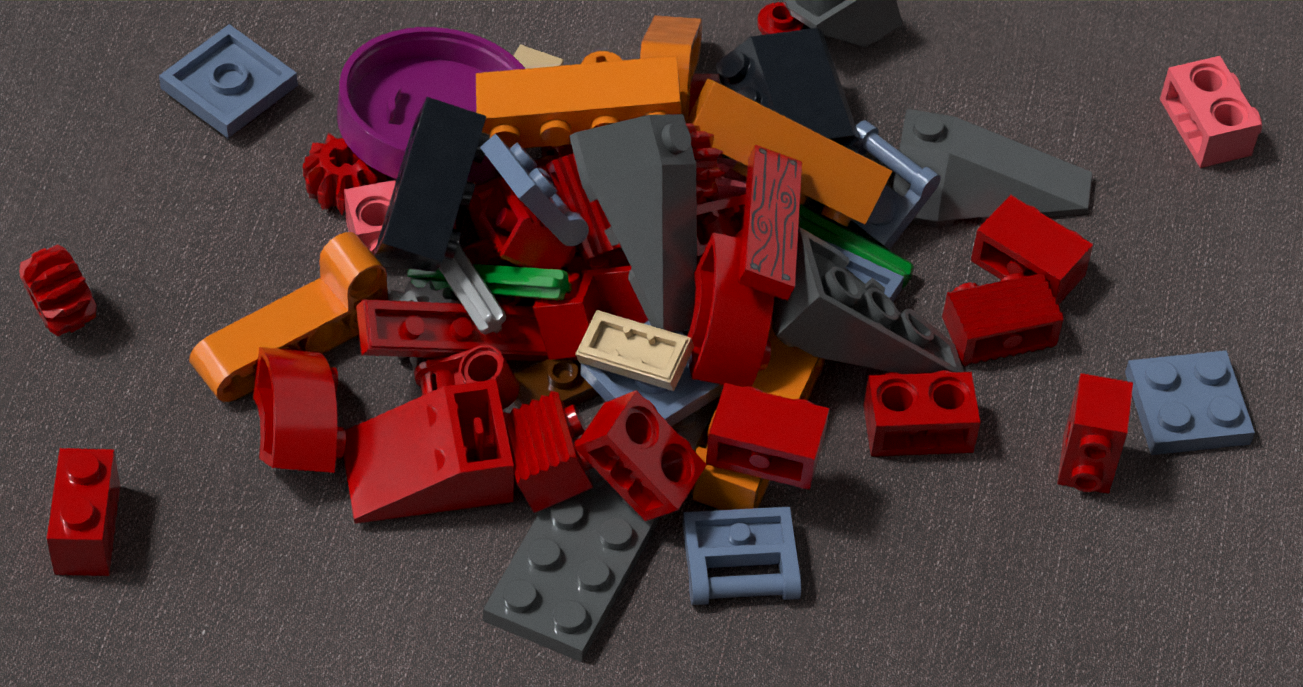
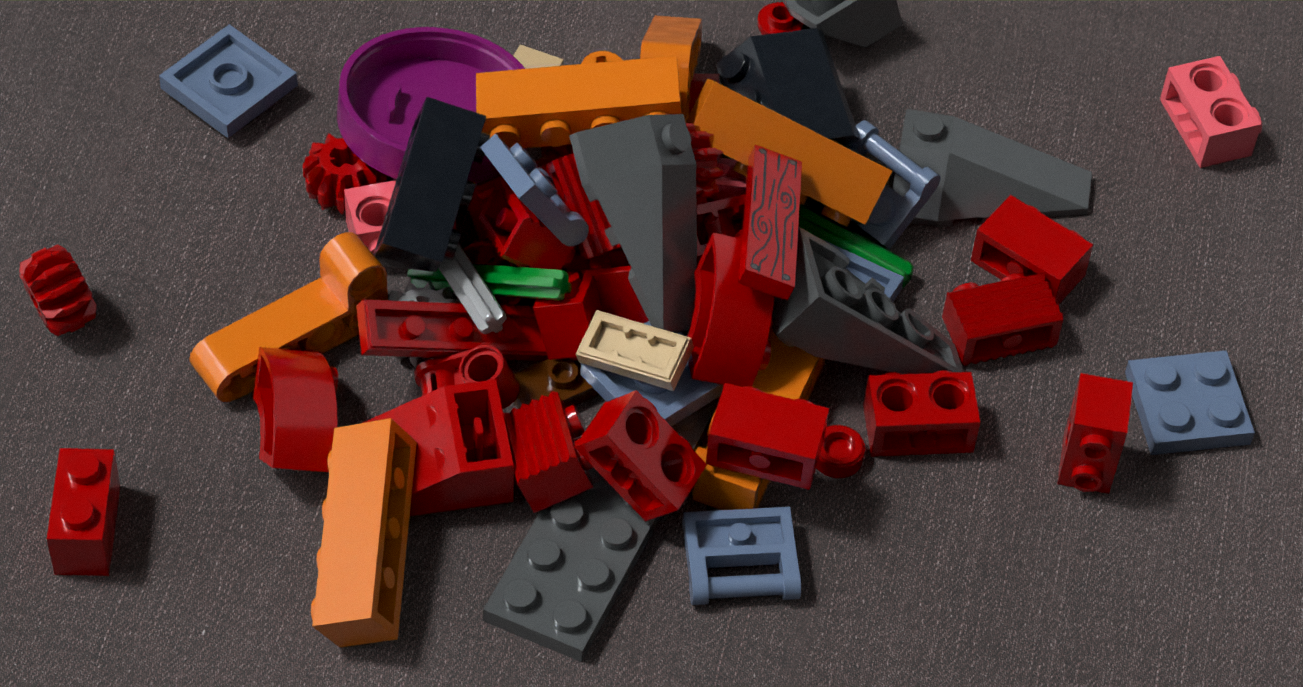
(364, 534): none -> orange brick
(841, 452): none -> red tile

